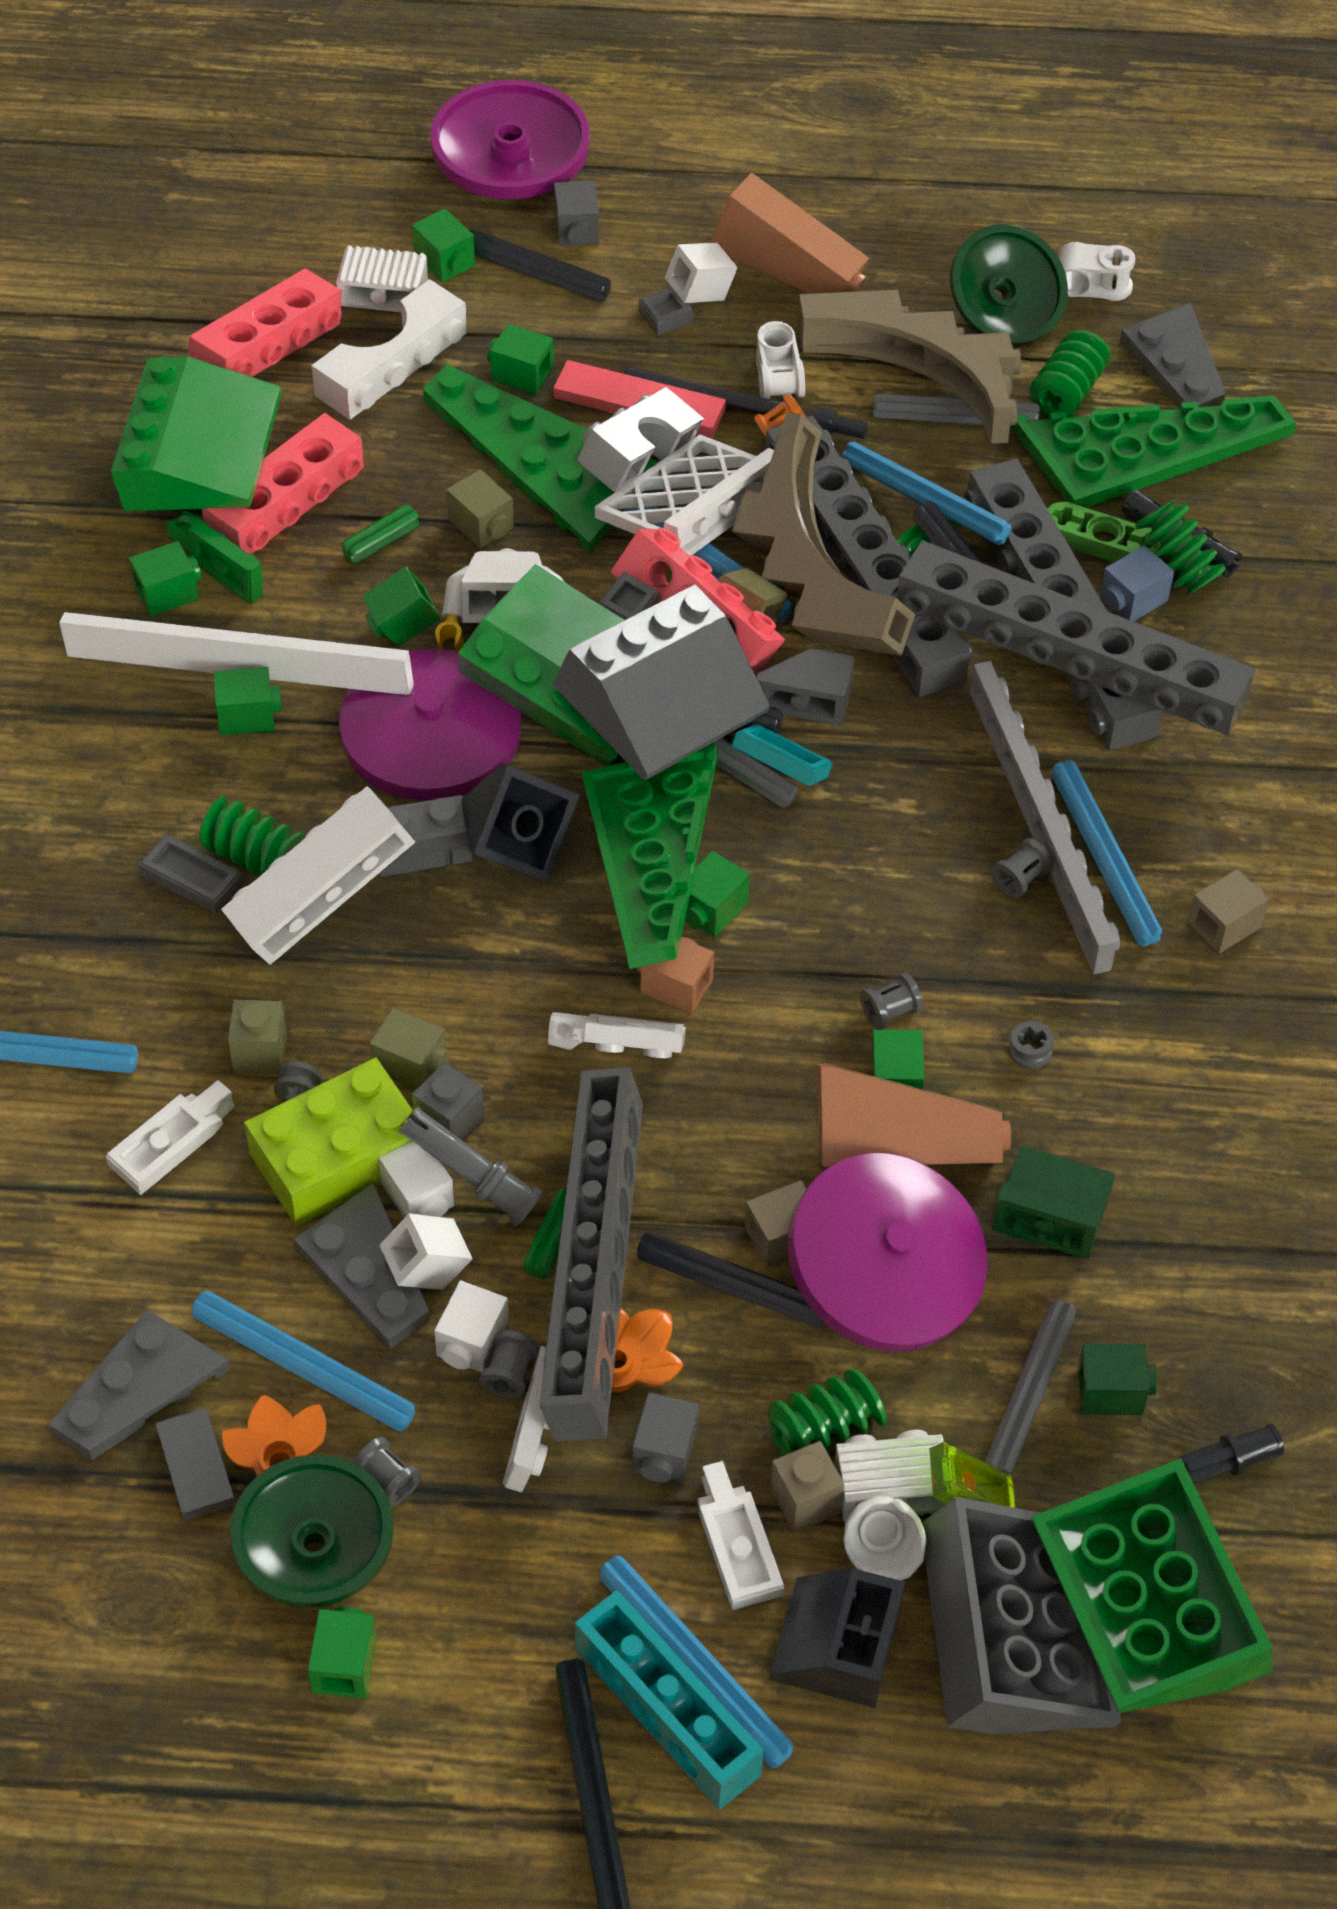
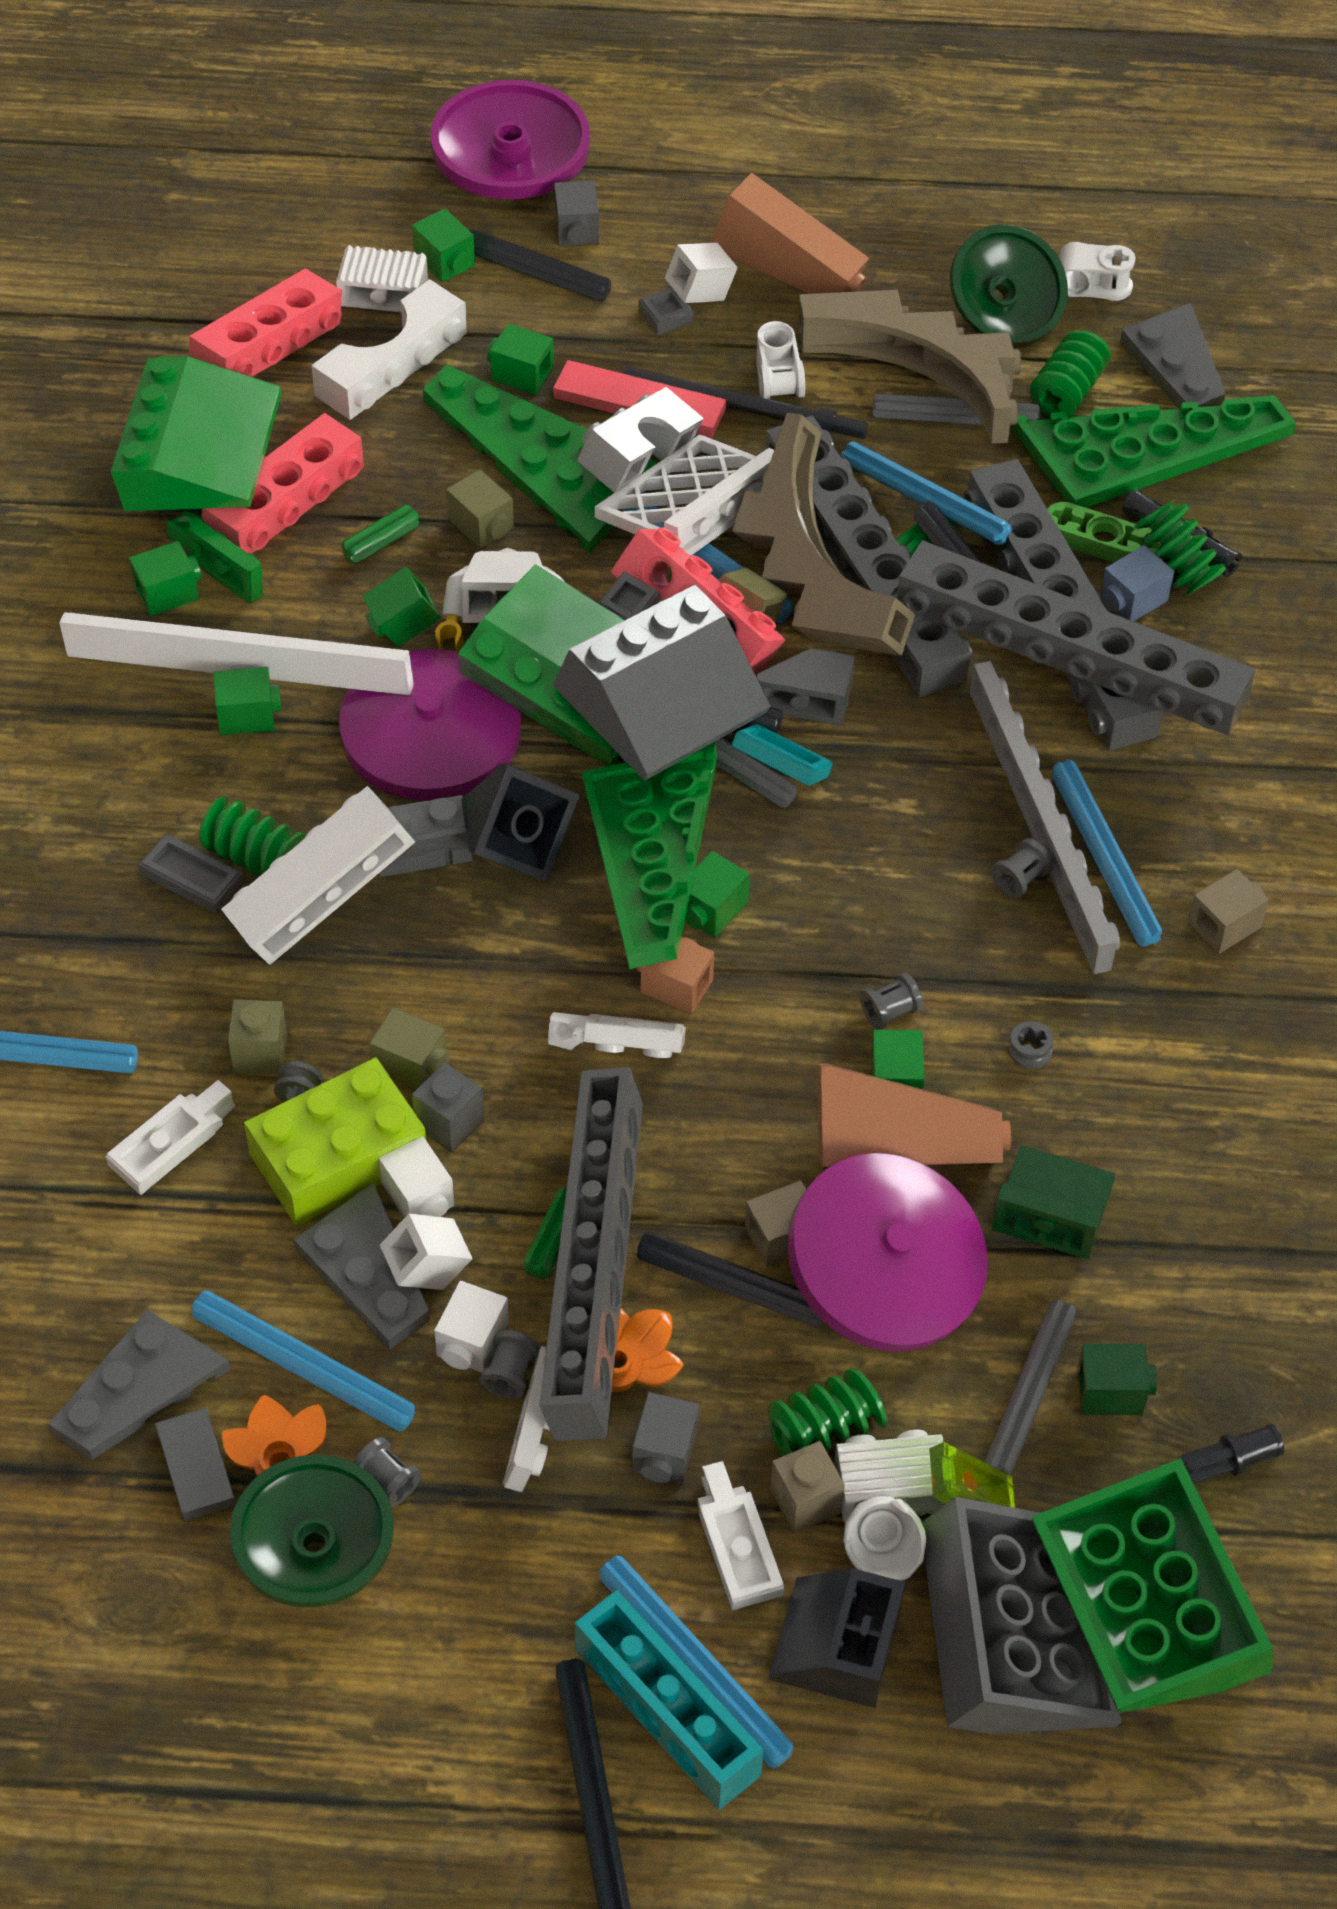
(342, 1652): green brick -> none
(489, 1179): dark grey pin -> none
(777, 415): orange bush -> none

